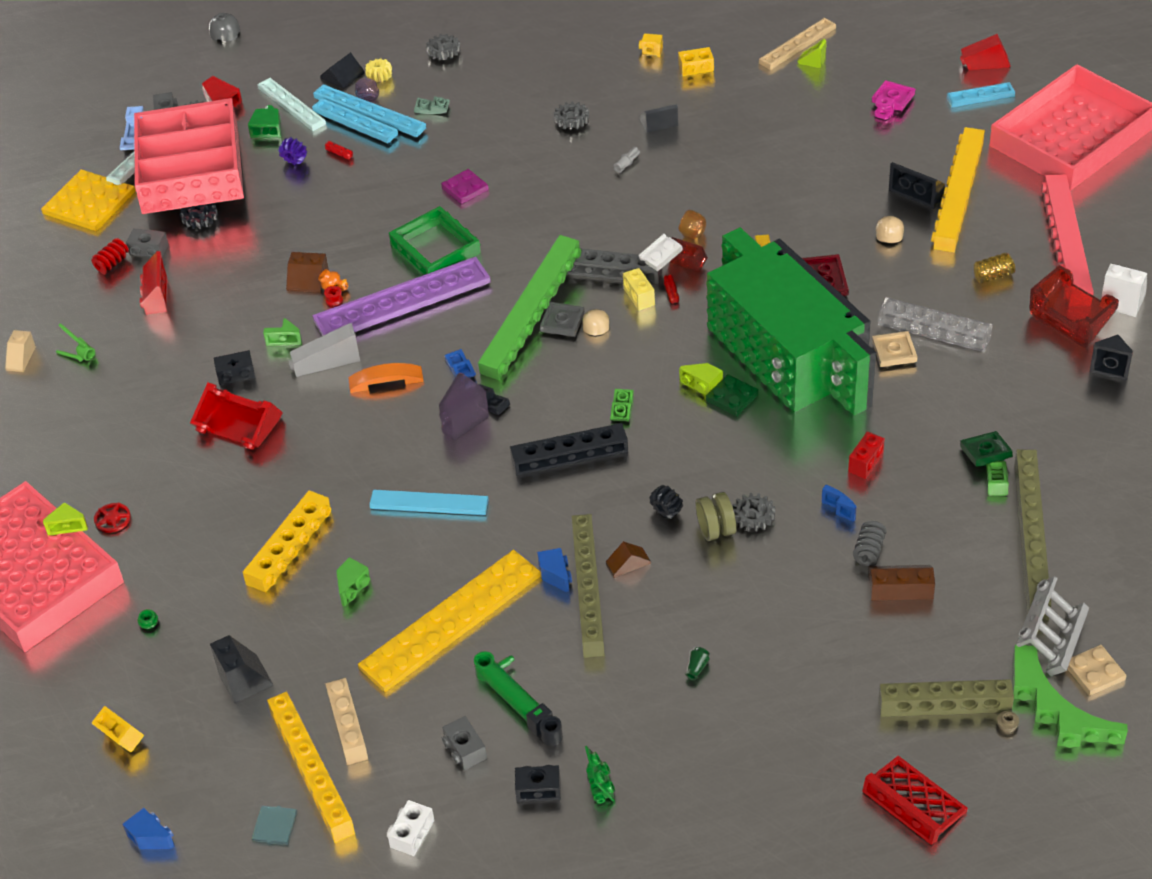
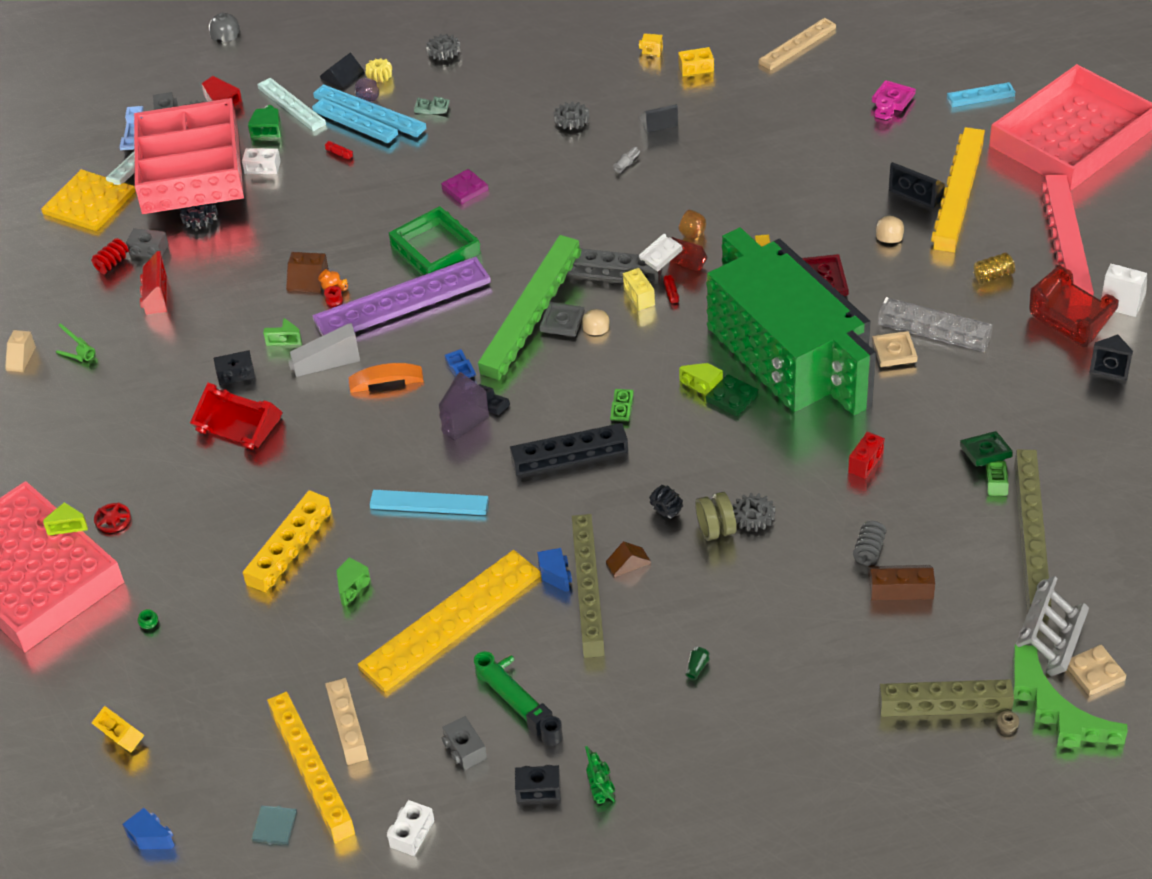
(239, 668): black slope -> none
(261, 161): none -> white brick
(292, 151): dark purple gear -> none
(814, 55): lime slope -> none
(844, 505): blue slope -> none
(904, 808): red fence -> none
(985, 54): red slope -> none

